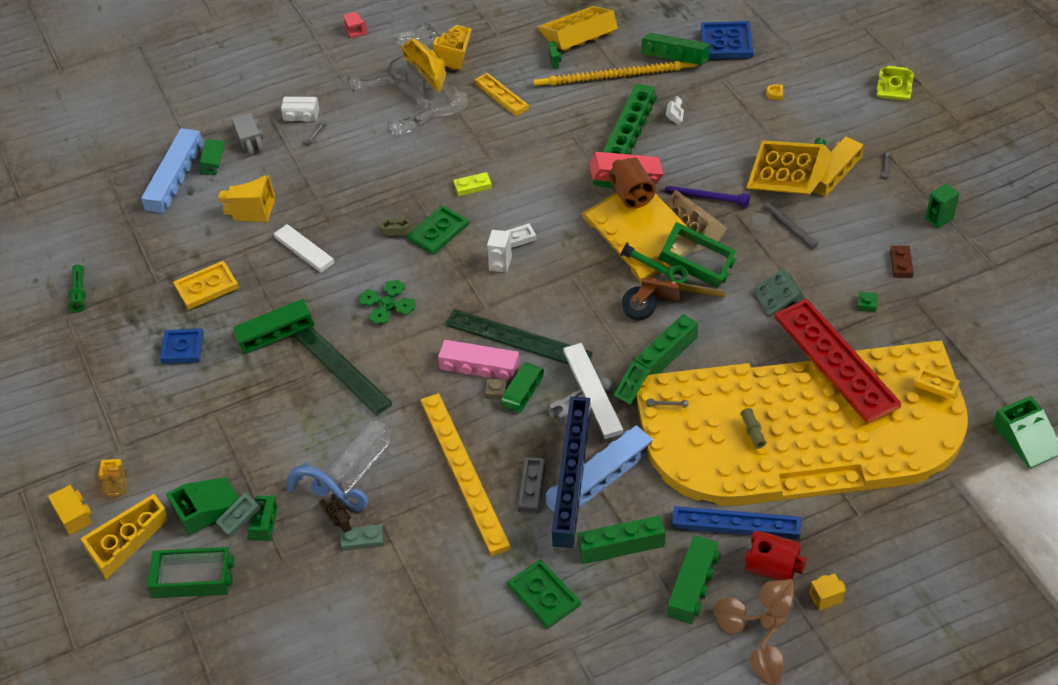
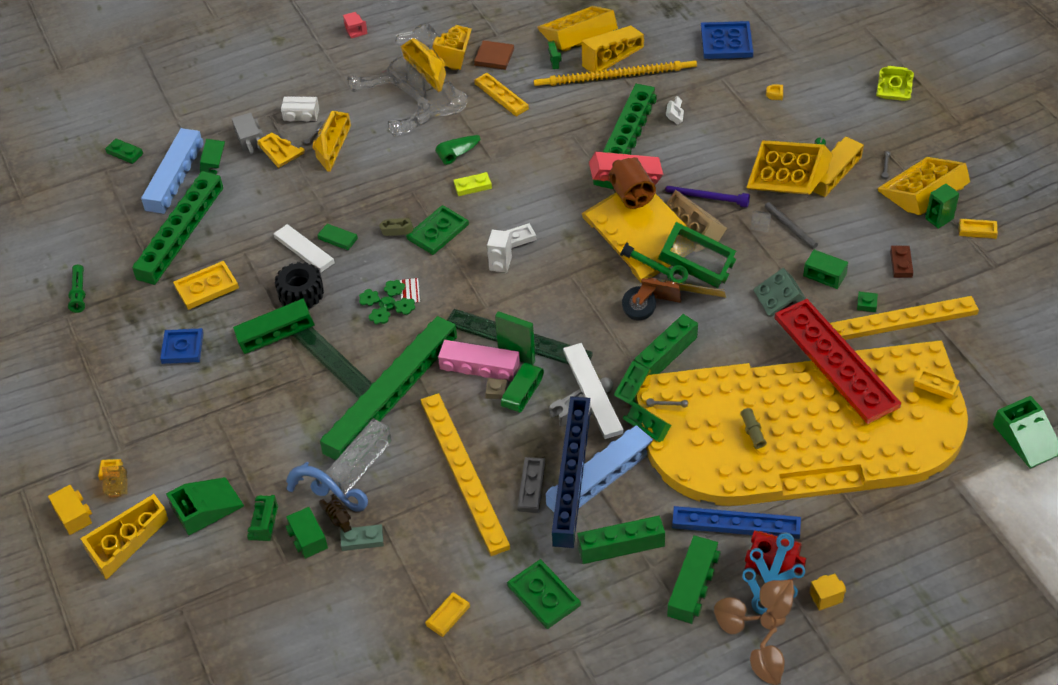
(124, 151): none -> green plate
(177, 228): none -> green brick
(190, 572): window -> none
(238, 514): sand green plate -> none
(249, 200): yellow hips -> none
(279, 149): none -> yellow wing
(299, 282): none -> black tyre
(307, 533): none -> green brick
(331, 138): none -> yellow wedge
(337, 236): none -> green tile
(389, 386): none -> green brick
(411, 289): none -> white sticker
(447, 614): none -> yellow tile
(451, 149): none -> green piece
(494, 55): none -> dark orange tile
(515, 335): none -> green tile
(610, 48): none -> yellow wedge
(639, 415): none -> green hinge
(675, 48): green brick -> none
(773, 573): none -> dark azure plant
(825, 269): none -> green brick
(906, 318): none -> yellow plate
(913, 186): none -> yellow slope
(978, 228): none -> yellow tile

